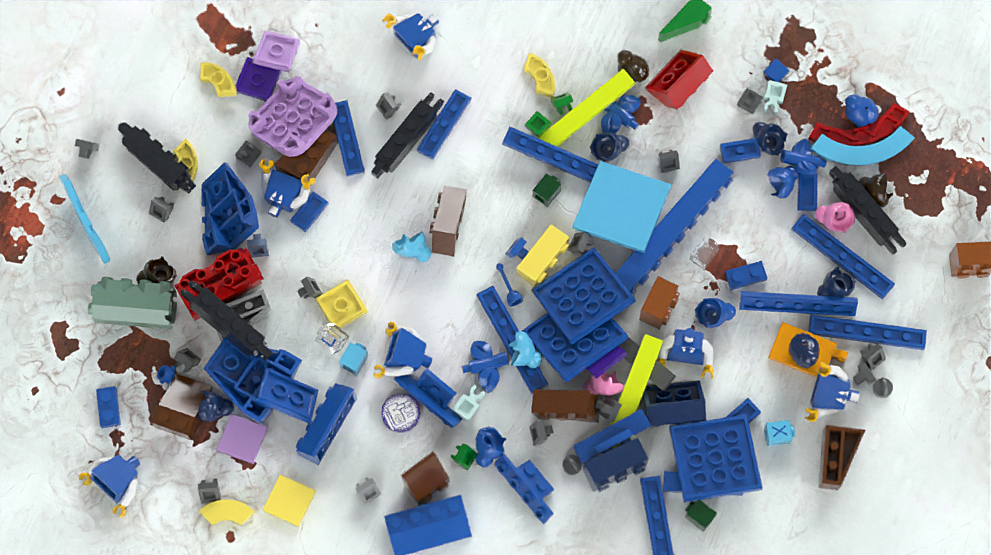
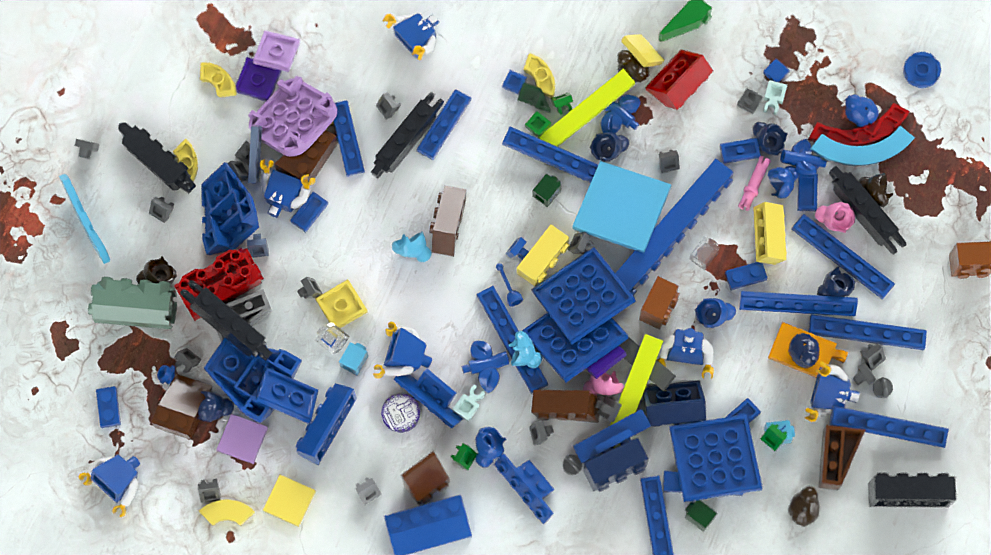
(239, 170): none -> dark grey tile
(255, 154): none -> sand blue tile
(513, 82): none -> blue tile
(534, 96): none -> dark green slope
(642, 50): none -> light yellow tile
(751, 189): none -> bright pink pin
(769, 233): none -> light yellow brick
(774, 437): none -> green tile
(805, 498): none -> dark brown piece
(889, 426): none -> blue tile
(912, 490): none -> black brick
(922, 70): none -> blue tile

